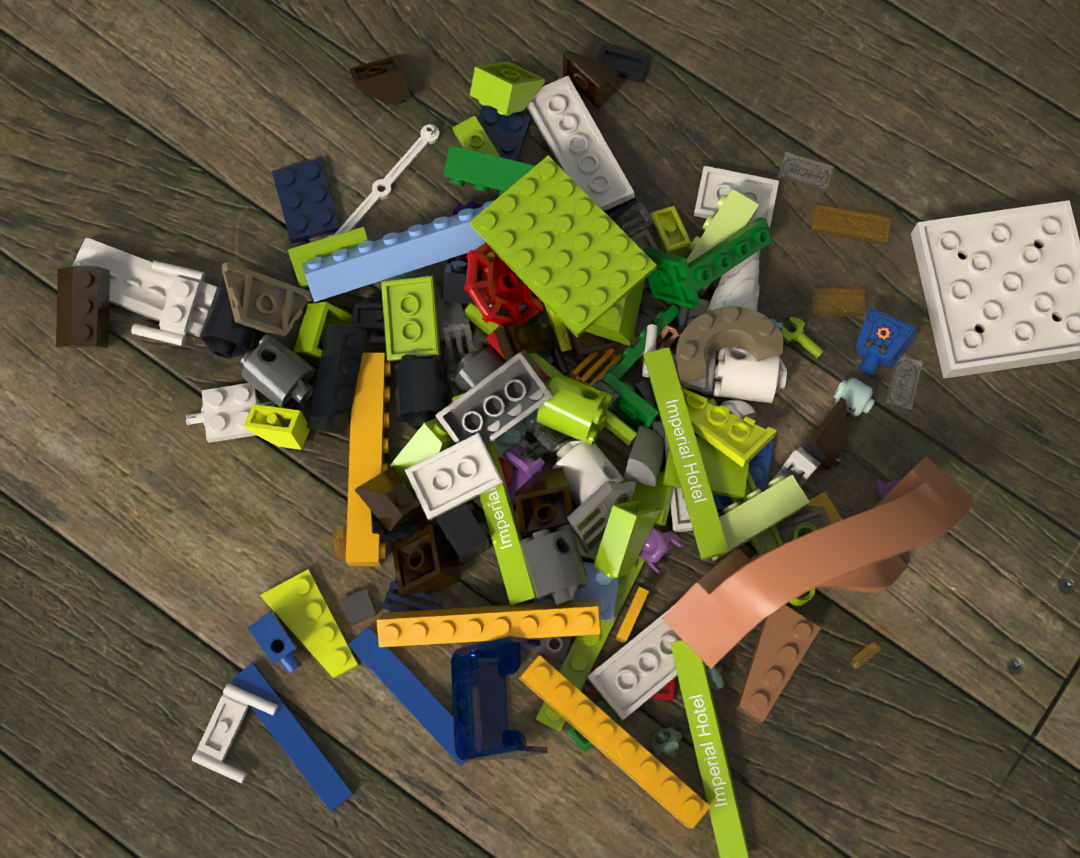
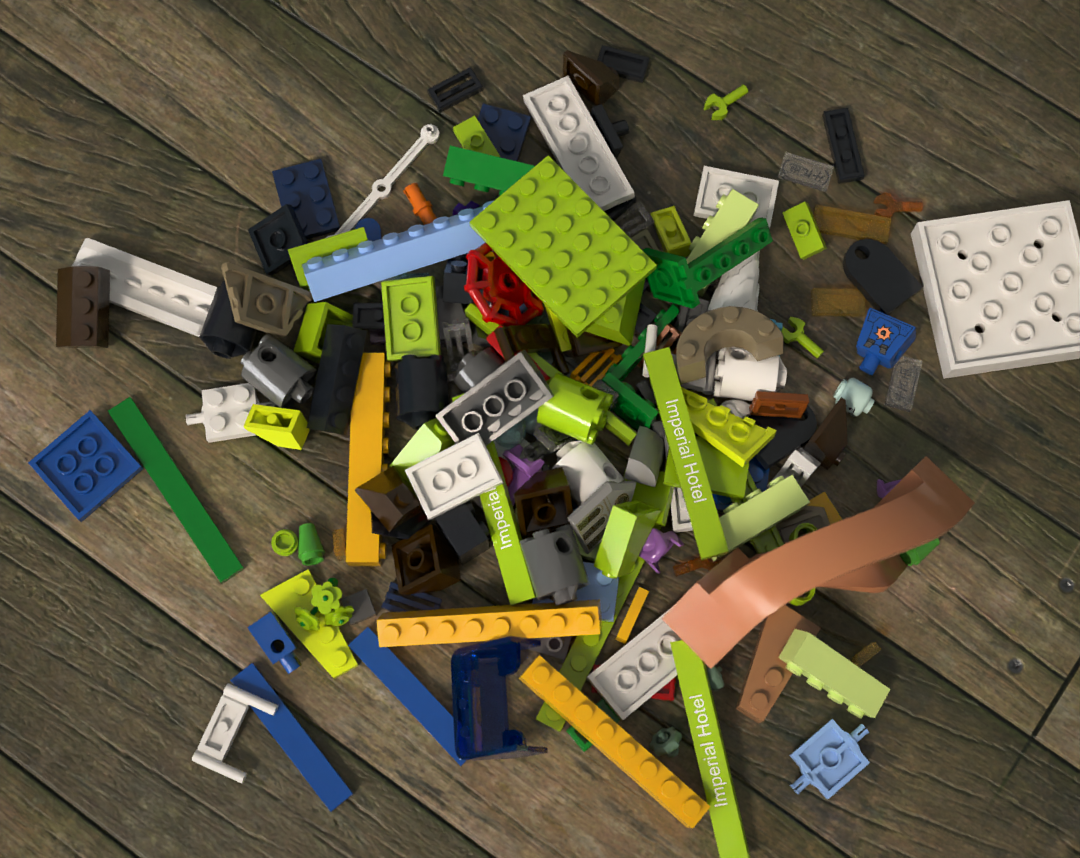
(85, 466): none -> blue plate
(176, 490): none -> green tile
(178, 305): white plate -> none
(275, 236): none -> black plate
(285, 542): none -> lime plate
(310, 546): none -> bright green cone
(324, 600): none -> lime plant
(371, 228): none -> blue tile
(382, 80): dark brown slope -> none
(421, 206): none -> orange pin
(461, 96): none -> black tile
(505, 86): lime slope -> none
(609, 131): none -> black tile
(694, 565): none -> clear orange bar
(722, 103): none -> lime bar
(779, 404): none -> dark orange tile
(789, 437): none -> black tile
(804, 230): none -> lime plate
(829, 759): none -> light blue plate
(834, 673): none -> yellowish green brick
(843, 145): none -> black tile
(879, 276): none -> black tile
(895, 206): none -> clear orange bar
(918, 554): none -> bright green cone

